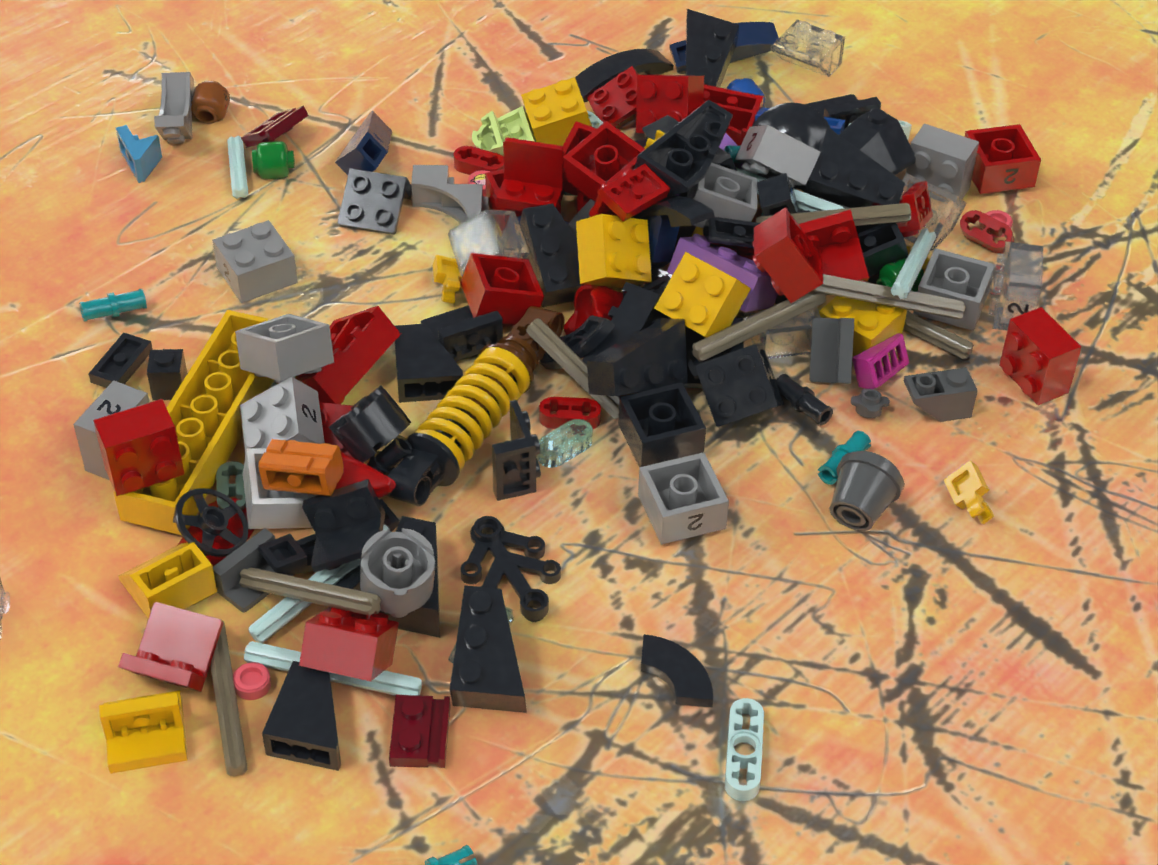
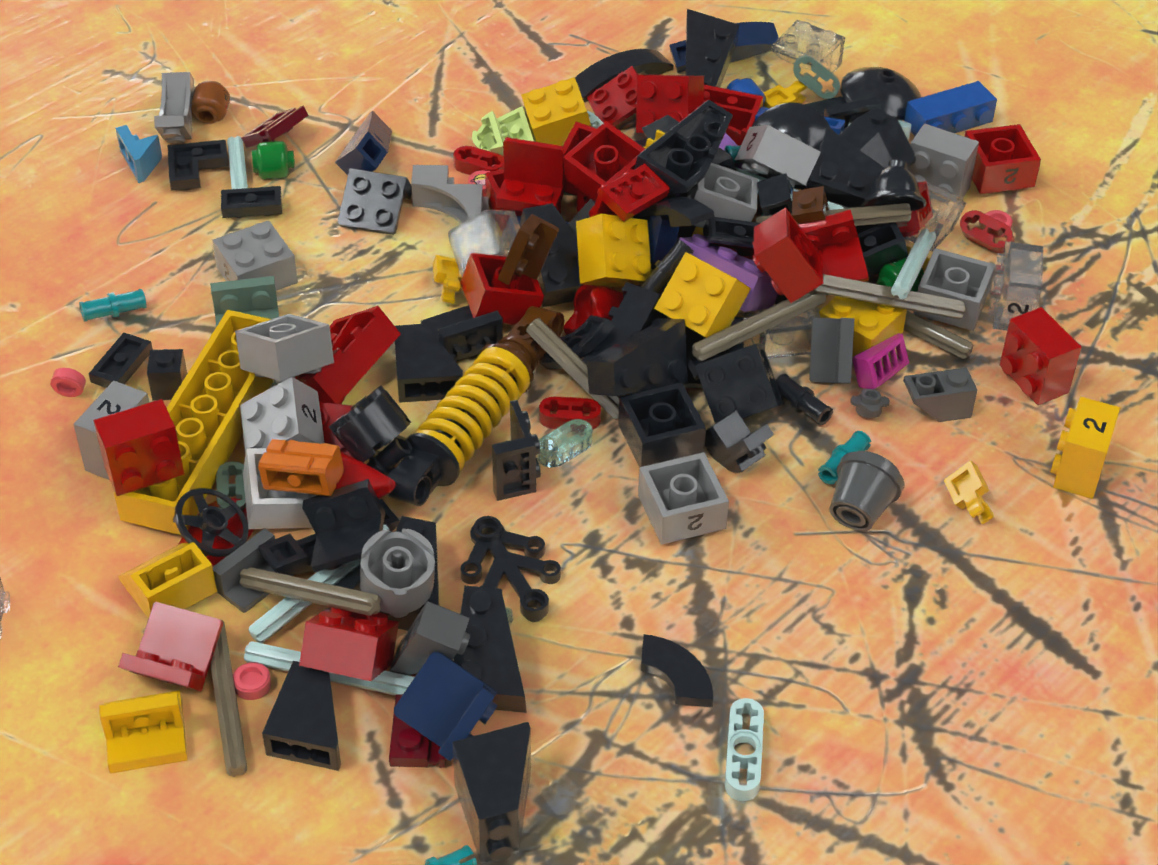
(68, 382): none -> coral tile
(188, 158): none -> black plate
(246, 296): none -> sand green bracket
(251, 202): none -> black plate
(430, 632): none -> dark grey slope
(445, 702): none -> dark blue bracket
(493, 788): none -> black slope
(529, 250): none -> reddish brown bracket
(664, 269): none -> black pin
(734, 444): none -> black brick
(780, 95): none -> yellow plate
(809, 205): none -> reddish brown bracket
(812, 82): none -> sand green beam
(885, 84): none -> black dish
(895, 186): none -> black hat
(953, 109): none -> blue brick
(1084, 446): none -> yellow brick

